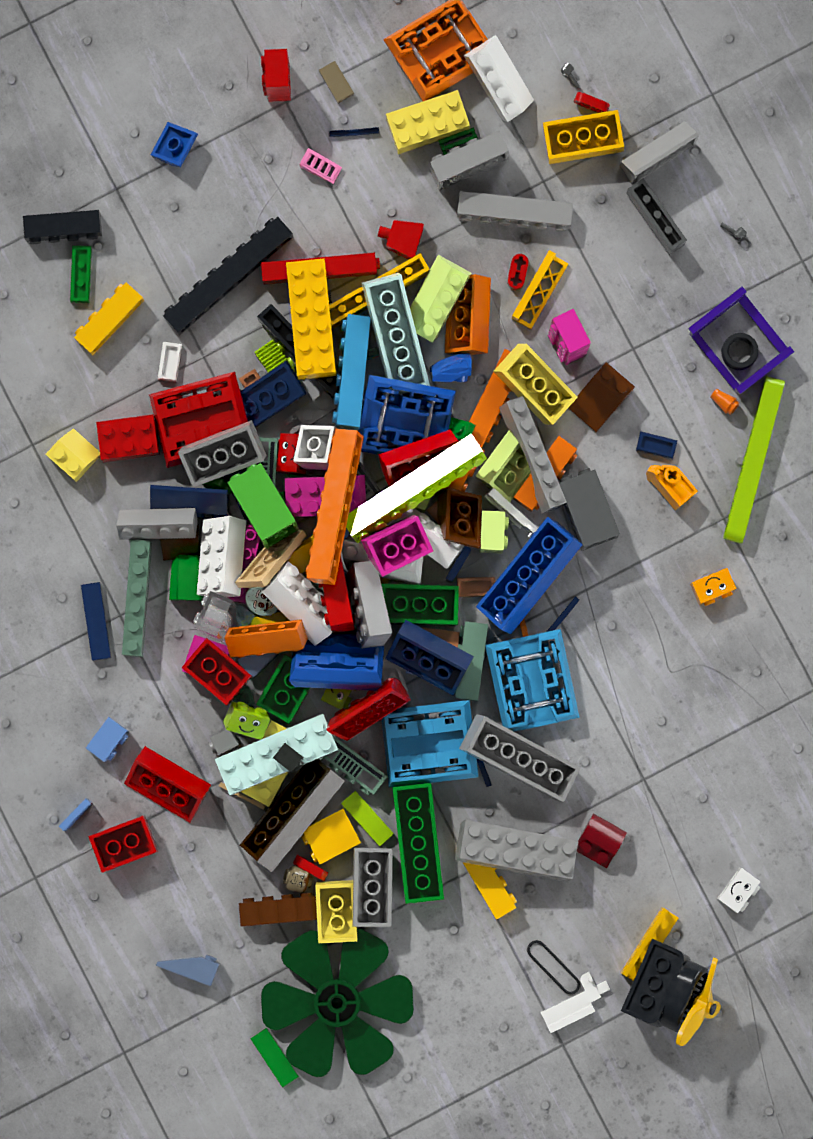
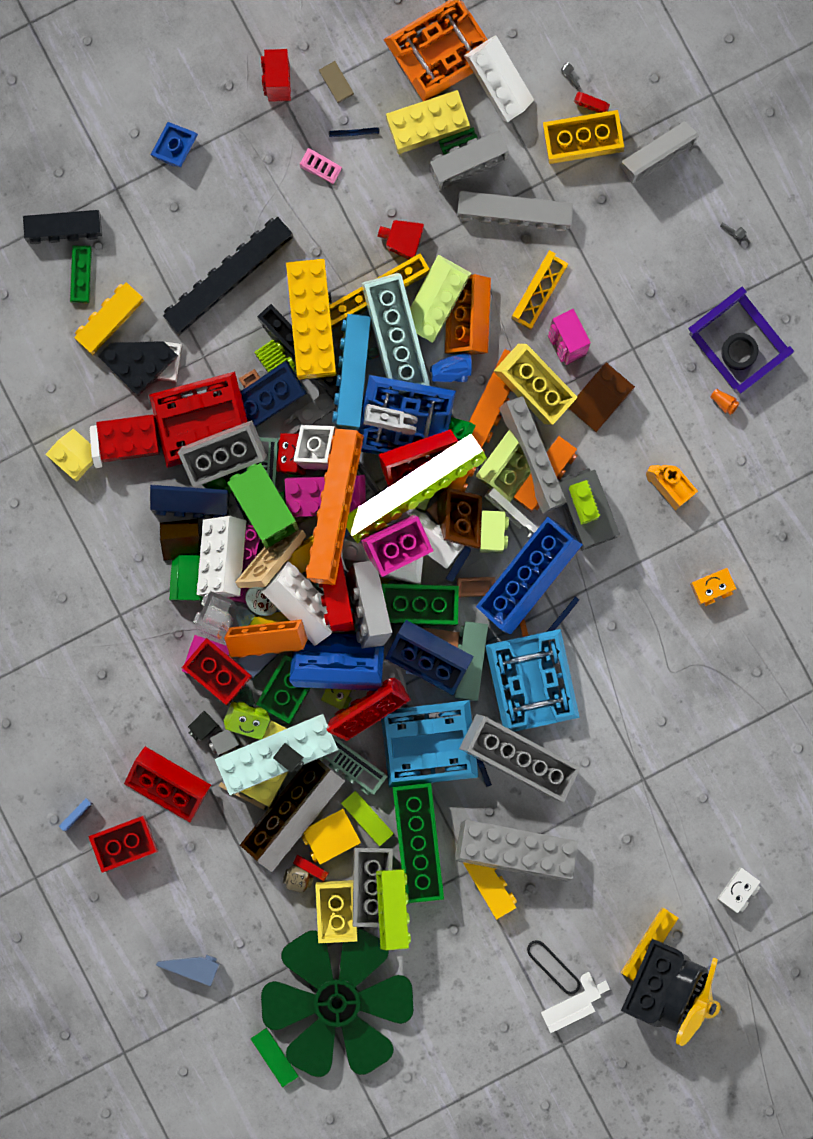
(95, 451): none -> white tile
(96, 621): dark blue tile -> none
(107, 740): medium blue brick -> none
(137, 598): sand green brick -> none
(138, 362): none -> black plate
(157, 523): light grey brick -> none
(202, 726): none -> pearl dark grey brick
(279, 910): reddish brown brick -> none
(336, 267): red brick -> none
(389, 419): none -> light grey hinge
(392, 909): none -> lime brick
(513, 270): red beam -> none
(584, 502): none -> lime brick
(600, 840): dark red brick -> none
(656, 216): dark grey brick -> none
(656, 445): dark blue tile -> none
(754, 459): lime beam -> none

